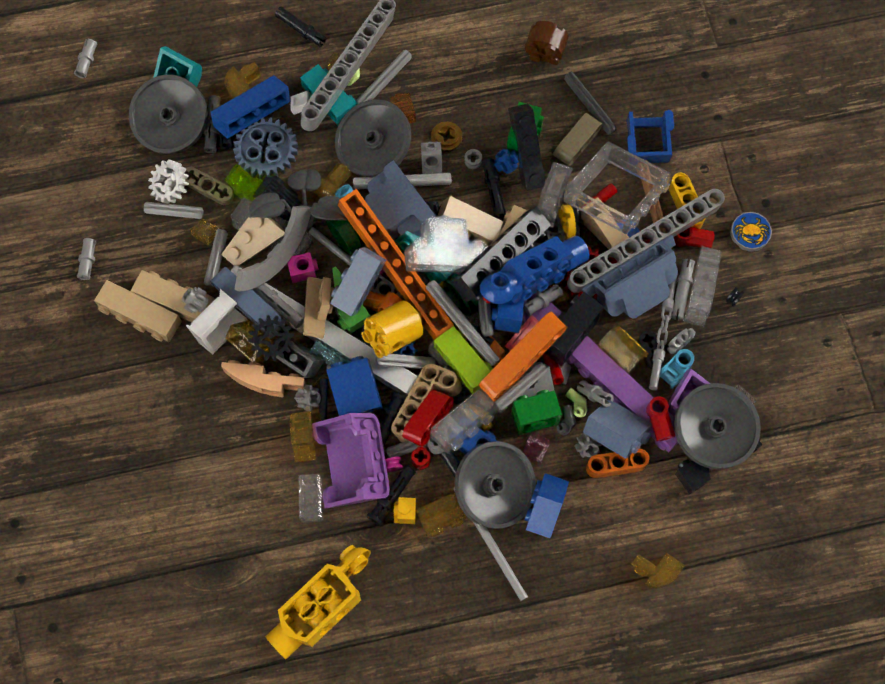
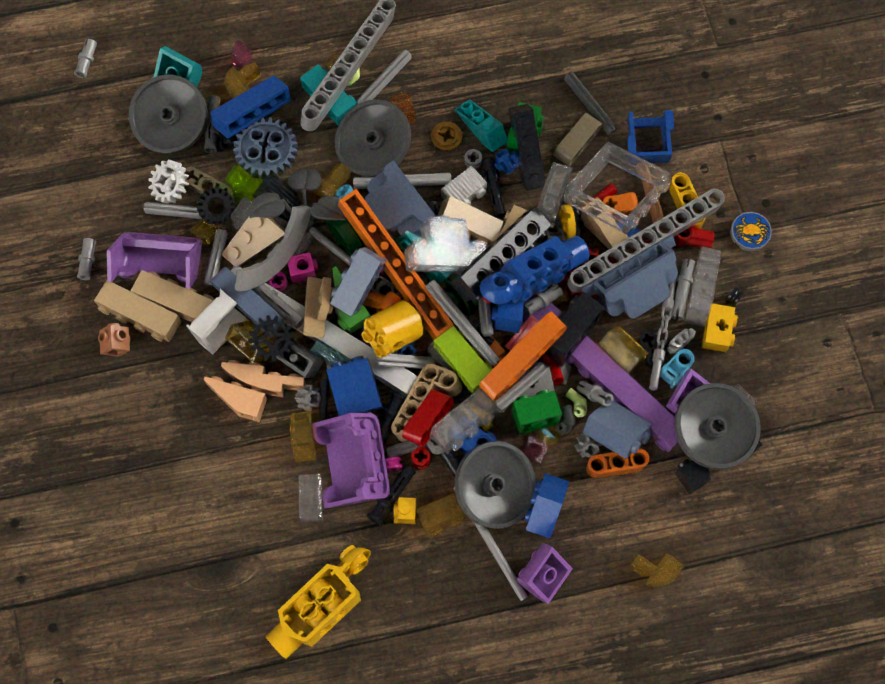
(114, 340): none -> nougat brick
(154, 253): none -> medium lavender windscreen
(195, 300): light grey gear -> none
(204, 200): none -> black tyre
(241, 55): none -> clear pink slope
(243, 401): none -> light nougat slope
(280, 275): none -> dark pink bush
(298, 101): white tile -> none
(306, 30): black pin -> none
(431, 157): light grey brick -> none
(465, 186): none -> white brick
(483, 125): none -> teal slope
(544, 573): none -> medium lavender brick
(546, 42): reddish brown brick -> none
(548, 436): none -> clear yellow tile
(623, 203): none -> orange piece
(660, 421): red piece -> none
(715, 338): none -> yellow brick

